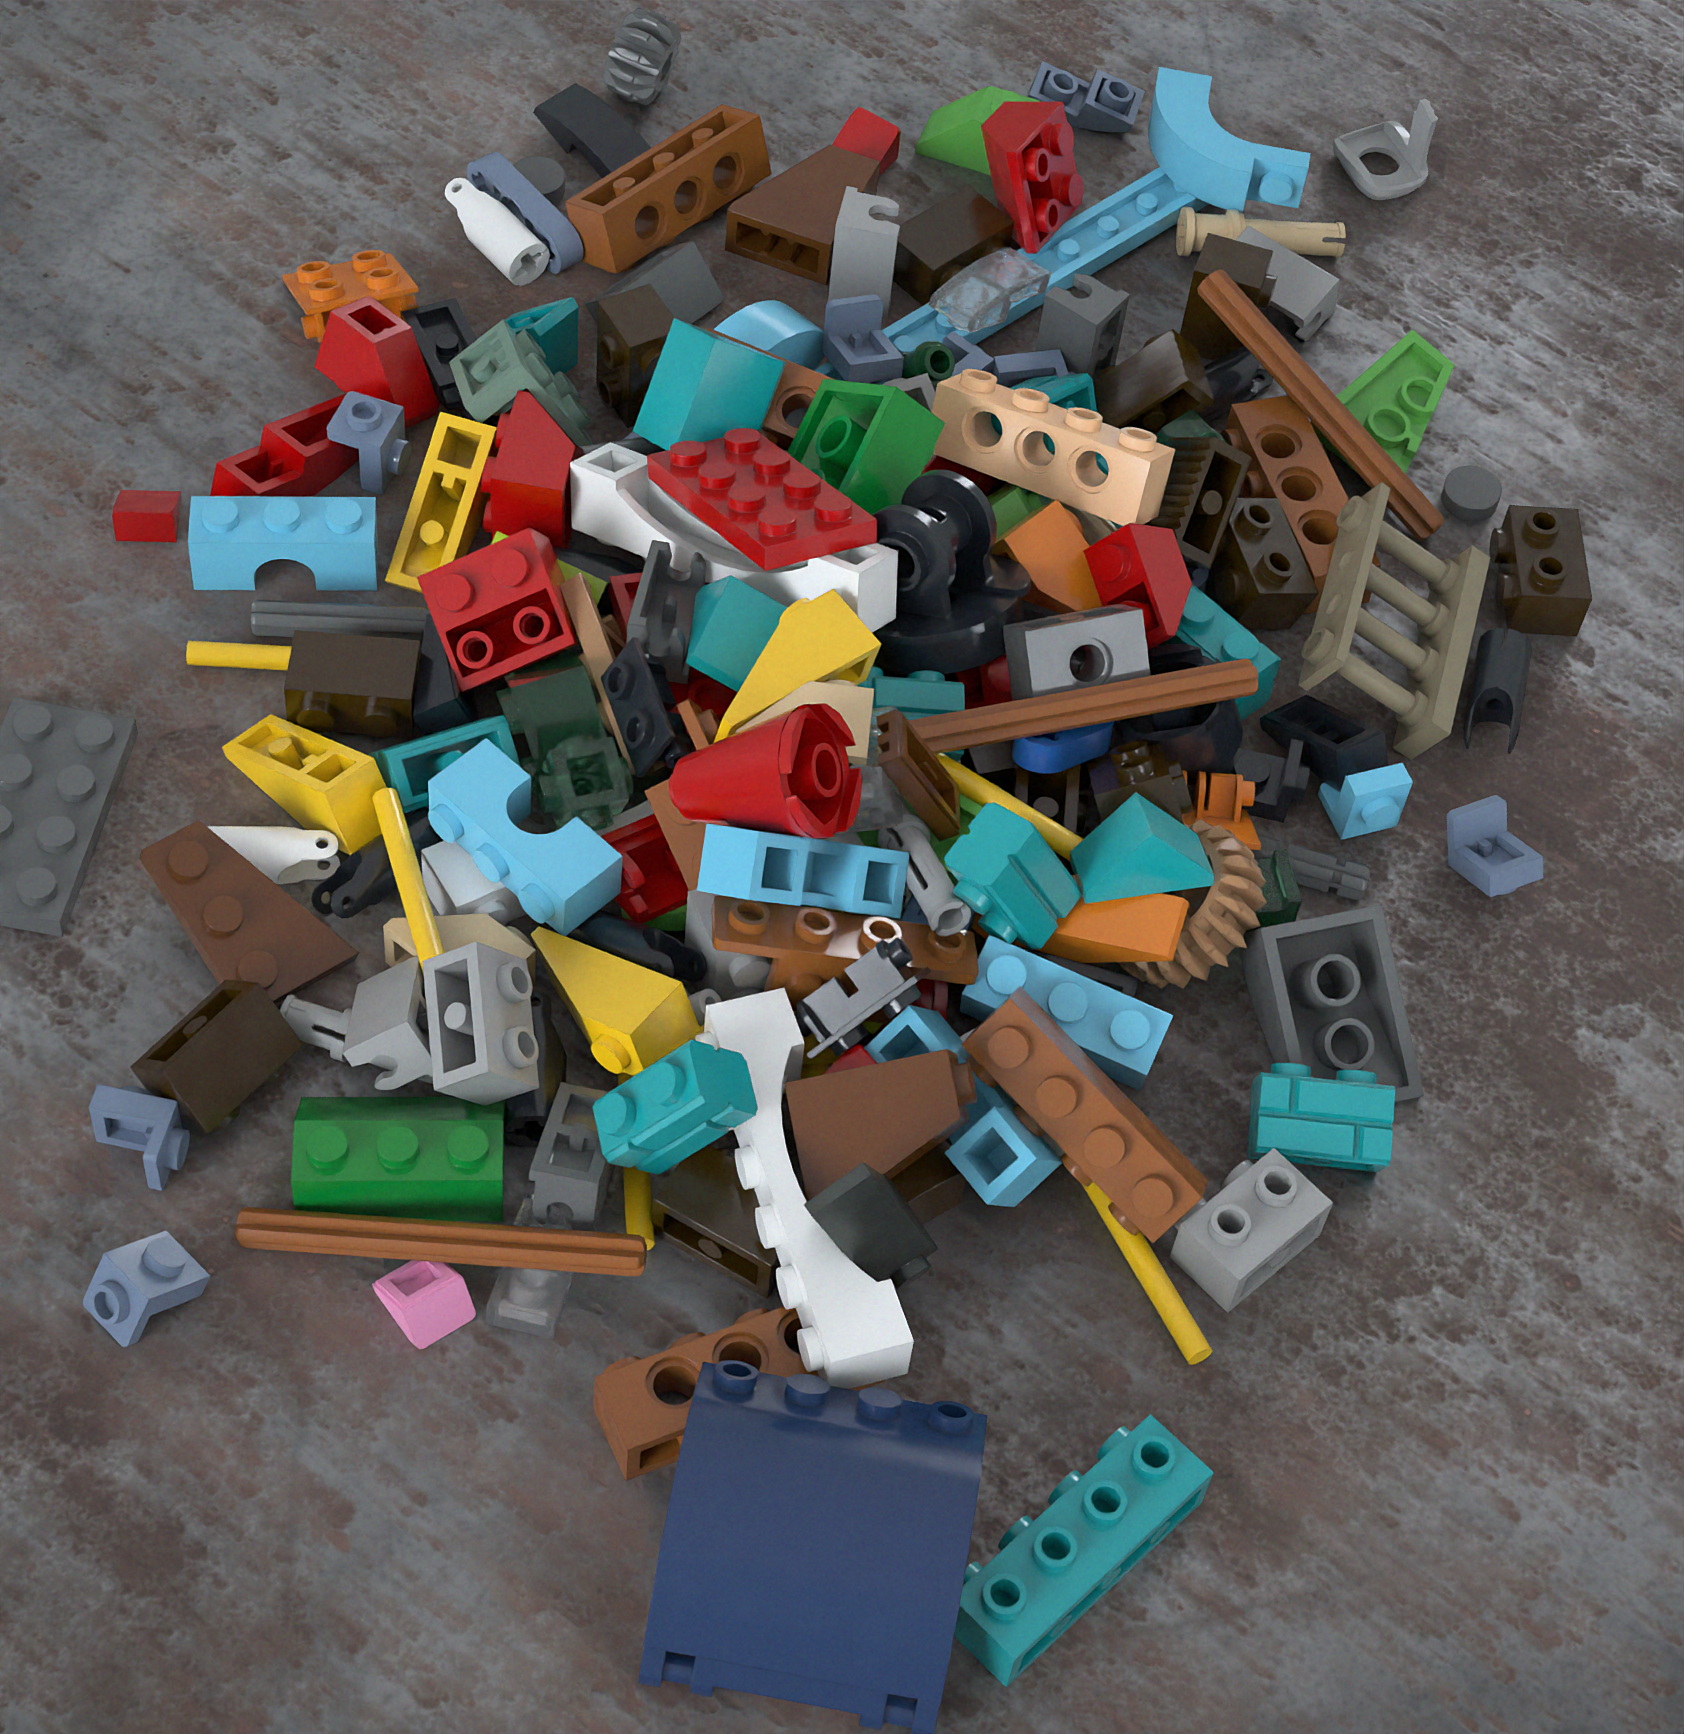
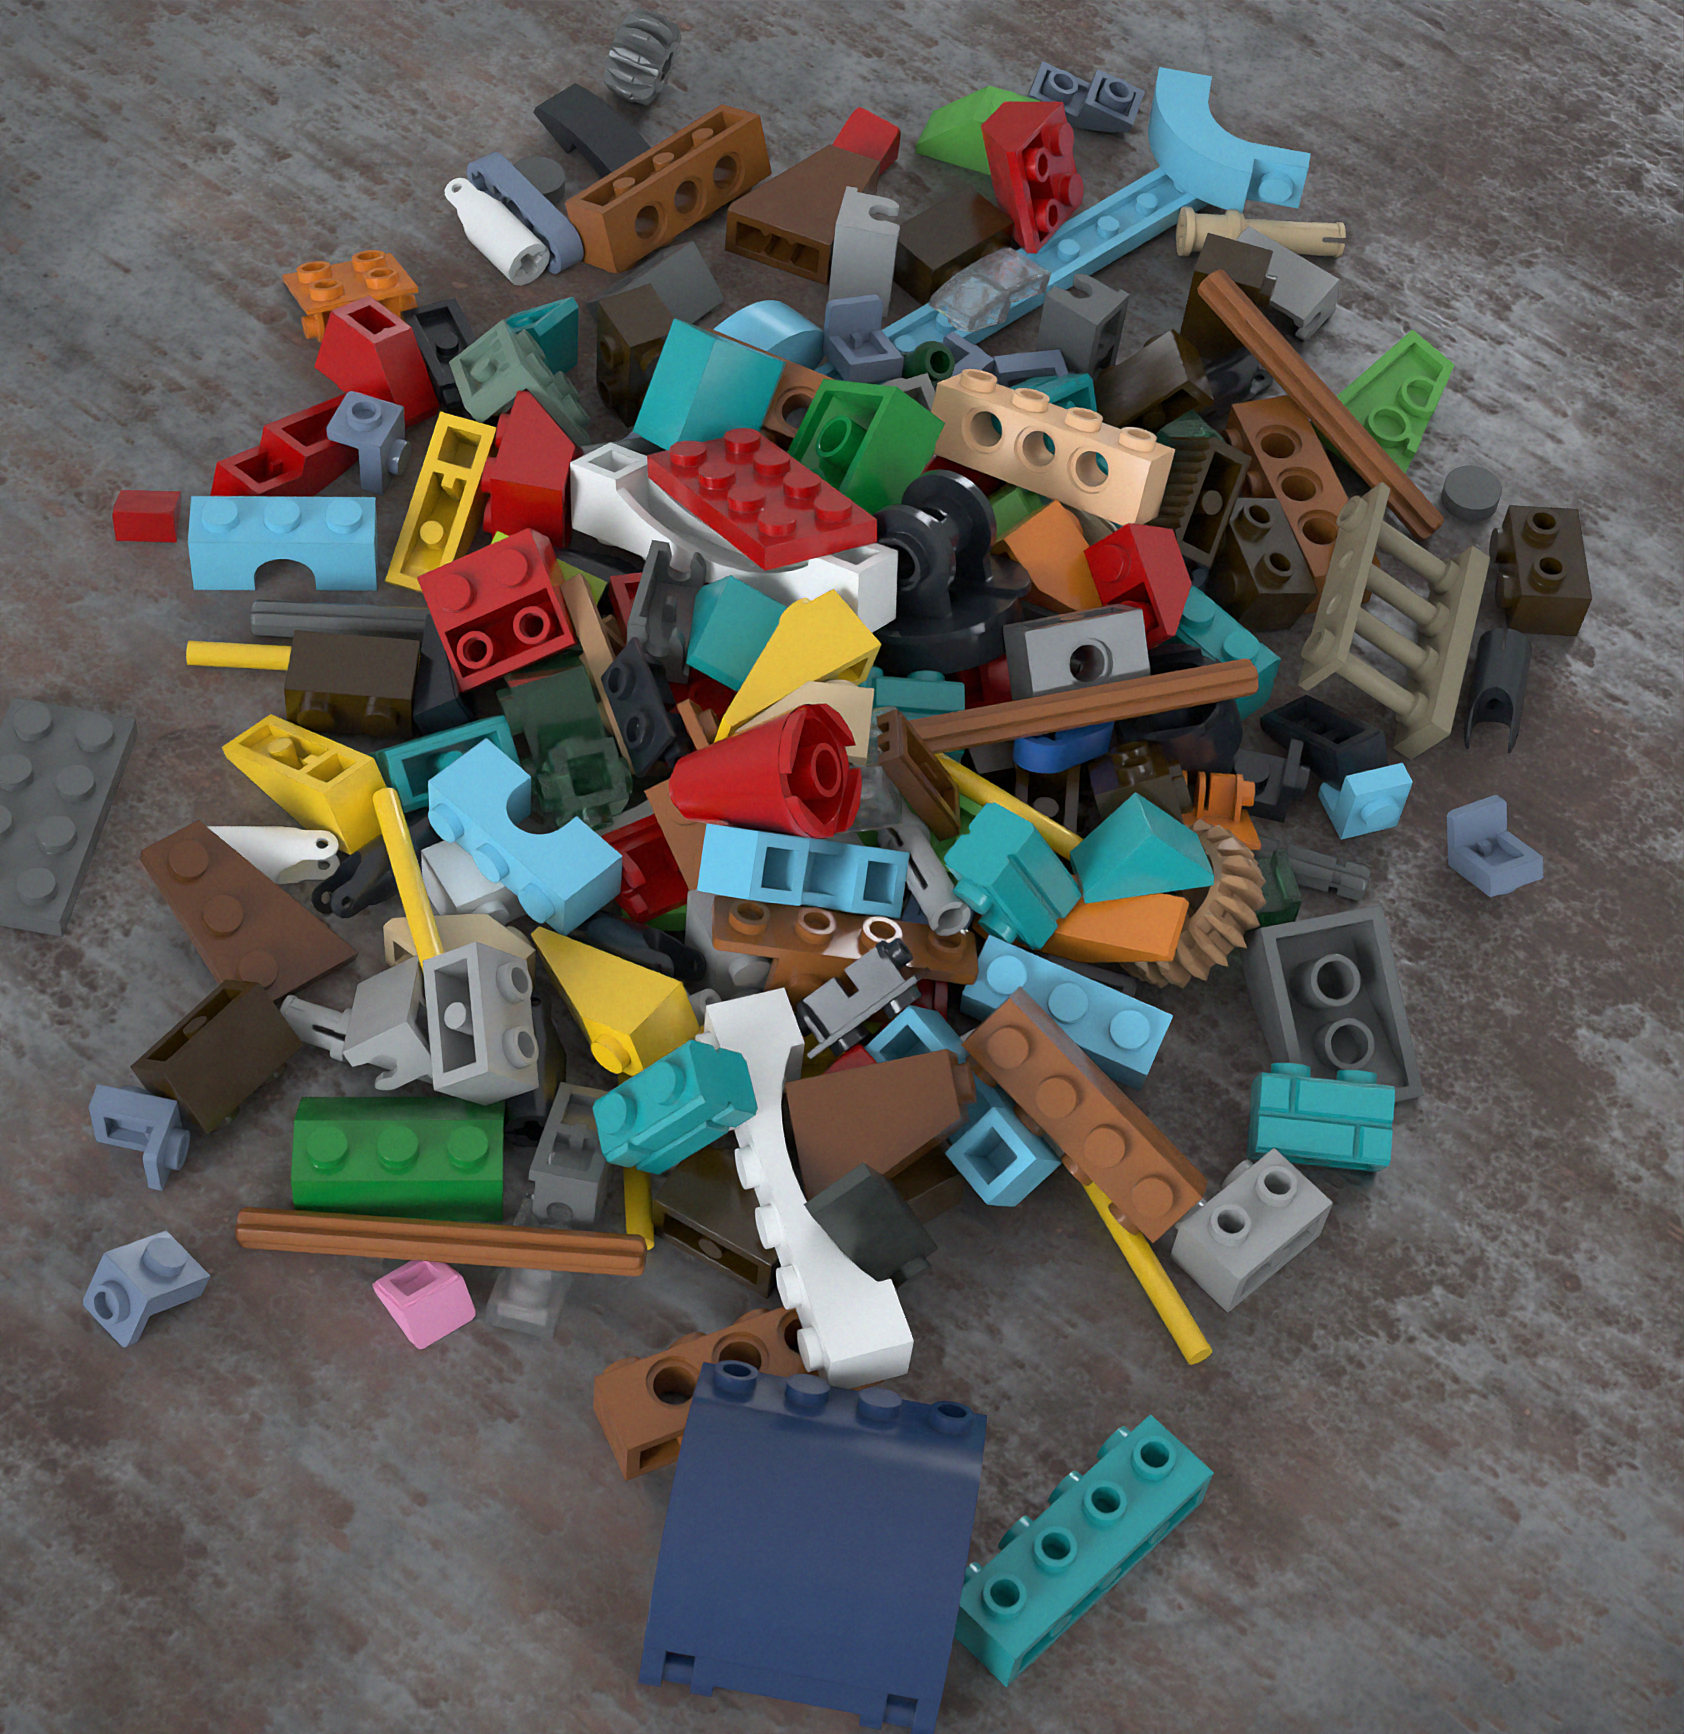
(1391, 139): light grey piece -> none

